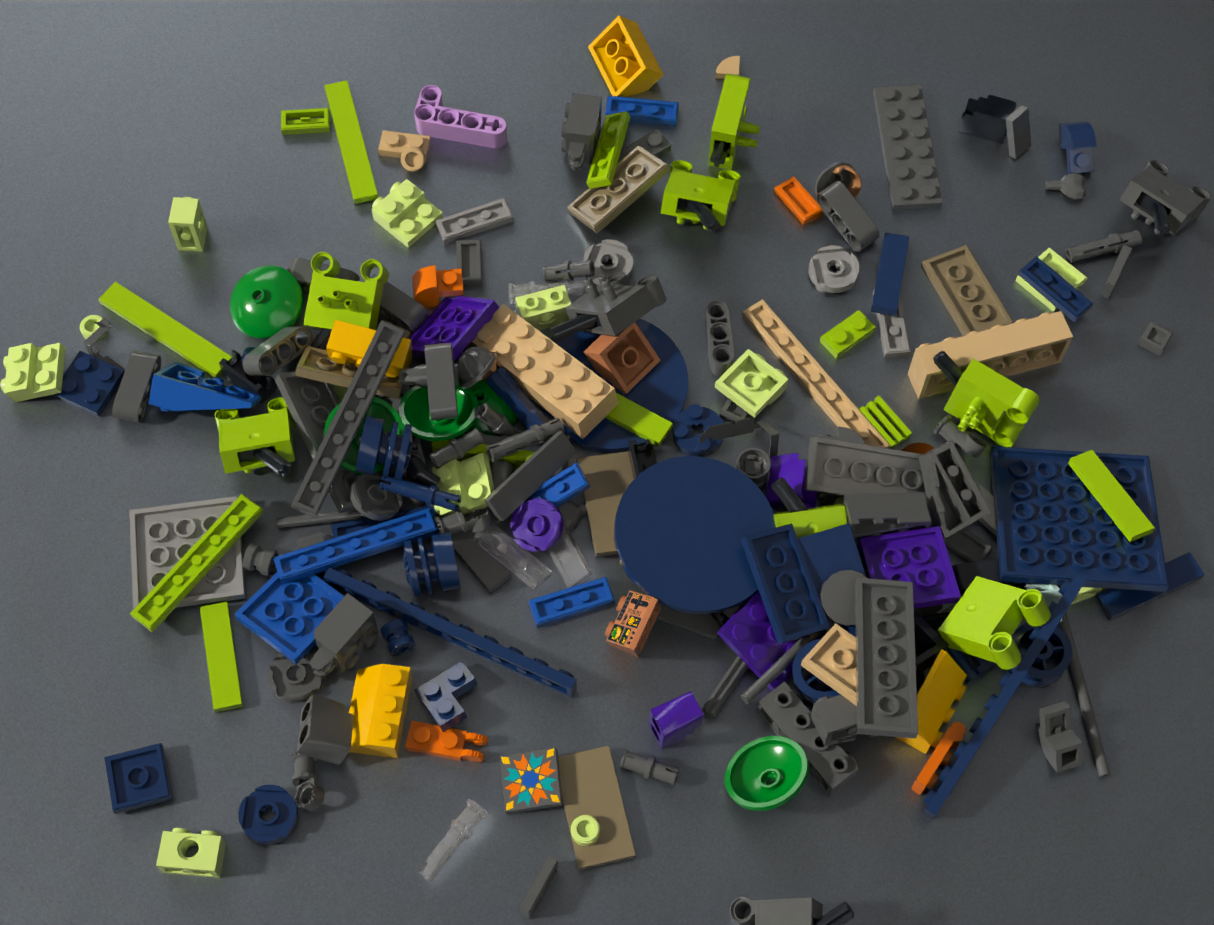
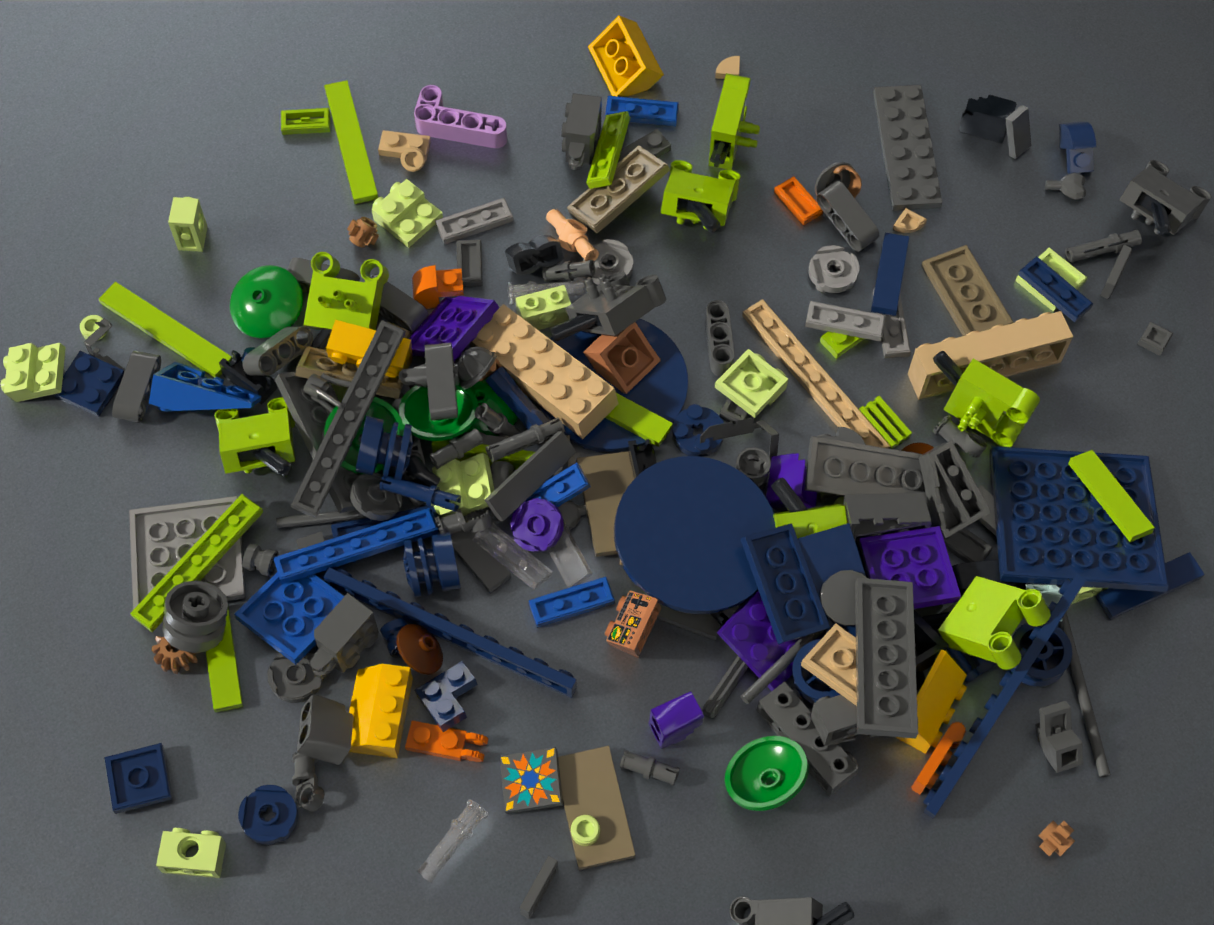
(169, 659): none -> medium nougat gear
(195, 616): none -> dark grey wheel
(319, 389): none -> dark grey plant
(363, 232): none -> medium nougat gear
(419, 649): none -> reddish brown dish
(539, 252): none -> black brick
(572, 235): none -> light nougat pin
(845, 321): none -> light grey tile
(909, 222): none -> tan tile
(1056, 838): none -> medium nougat gear

